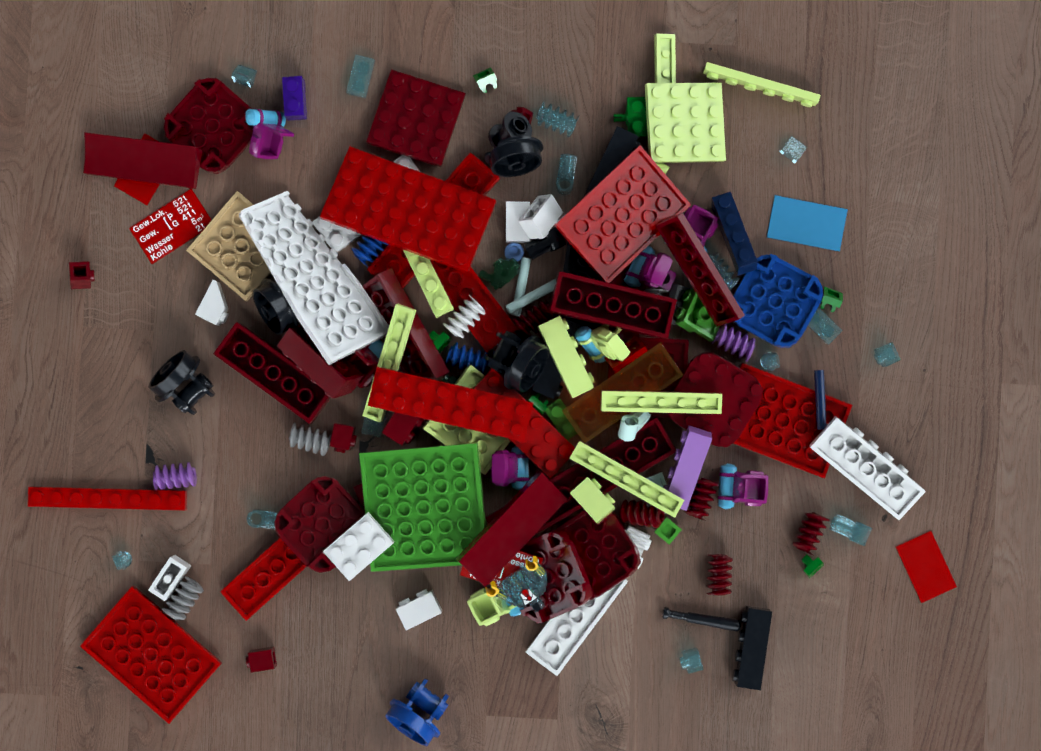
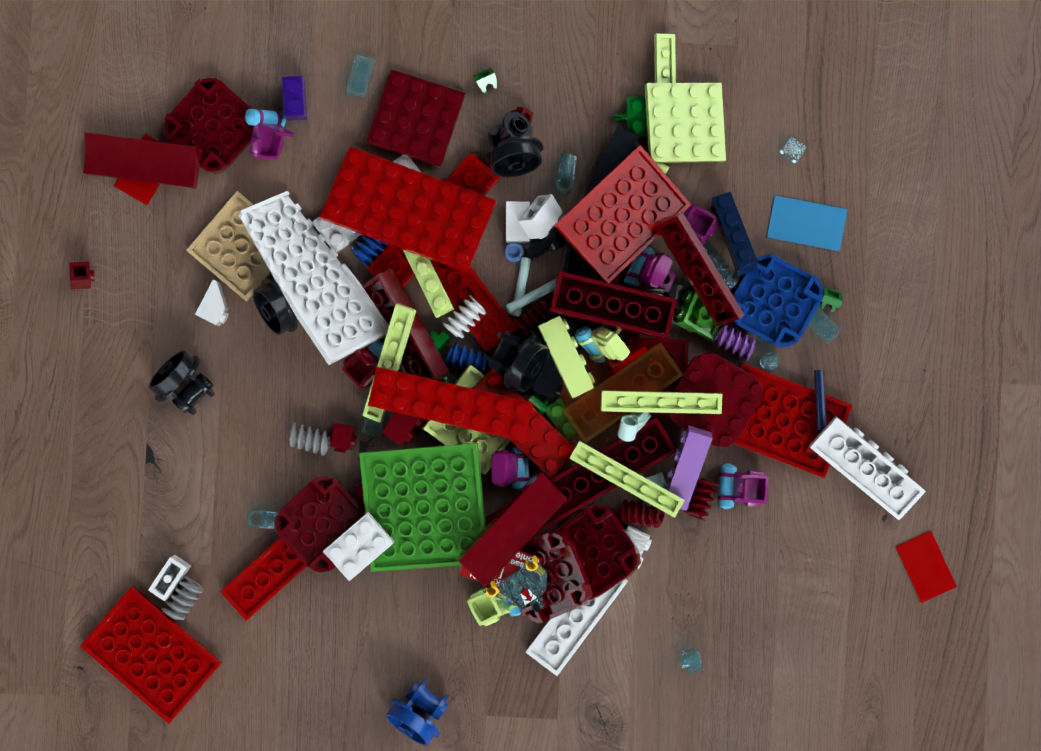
(107, 498): red plate -> none
(122, 560): clear light blue plate -> none
(171, 226): red sticker -> none
(174, 476): medium lavender piece -> none
(244, 75): clear light blue slope -> none
(261, 659): dark red brick -> none
(272, 372): dark red brick -> none
(335, 379): dark red brick -> none
(418, 609): white brick -> none
(504, 272): clear green piece -> none
(556, 119): clear light blue piece -> none
(593, 500): yellowish green brick -> none
(668, 530): bright green plate -> none
(702, 619): black piece -> none
(720, 574): dark red piece -> none
(752, 647): black brick -> none
(768, 87): yellowish green plate -> none
(810, 532): dark red piece -> none
(811, 566): green tile -> none
(853, 530): clear light blue piece -> none
(886, 355): clear light blue plate -> none

